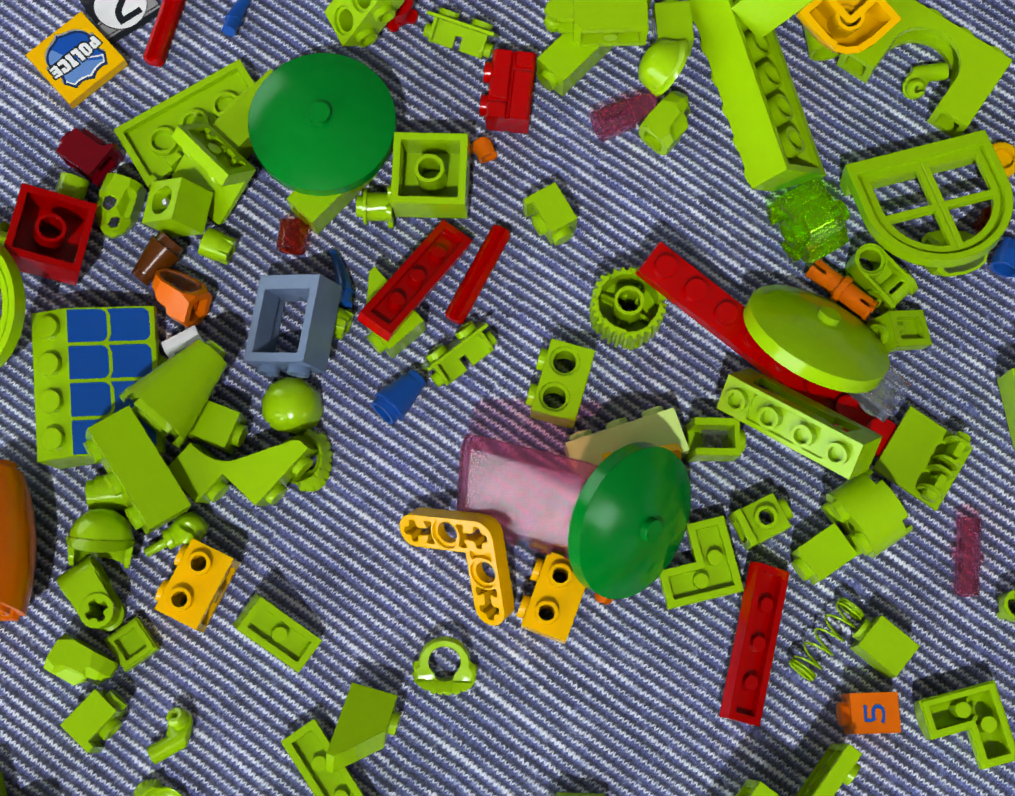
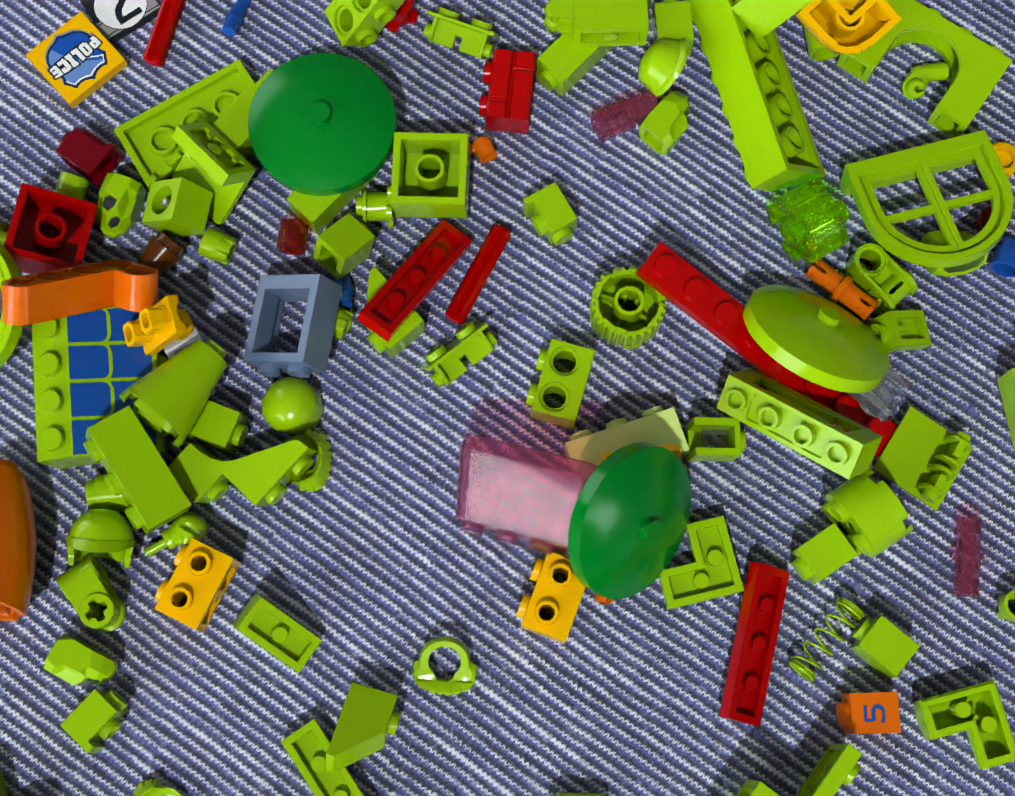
(79, 291): none -> orange beam
(132, 644): lime tile -> none
(158, 326): none -> yellow hips
(177, 735): lime arm -> none
(182, 296): orange rock -> none
(343, 246): none -> lime brick
(398, 397): blue cone -> none
(477, 550): yellow beam -> none
(749, 527): lime brick -> none

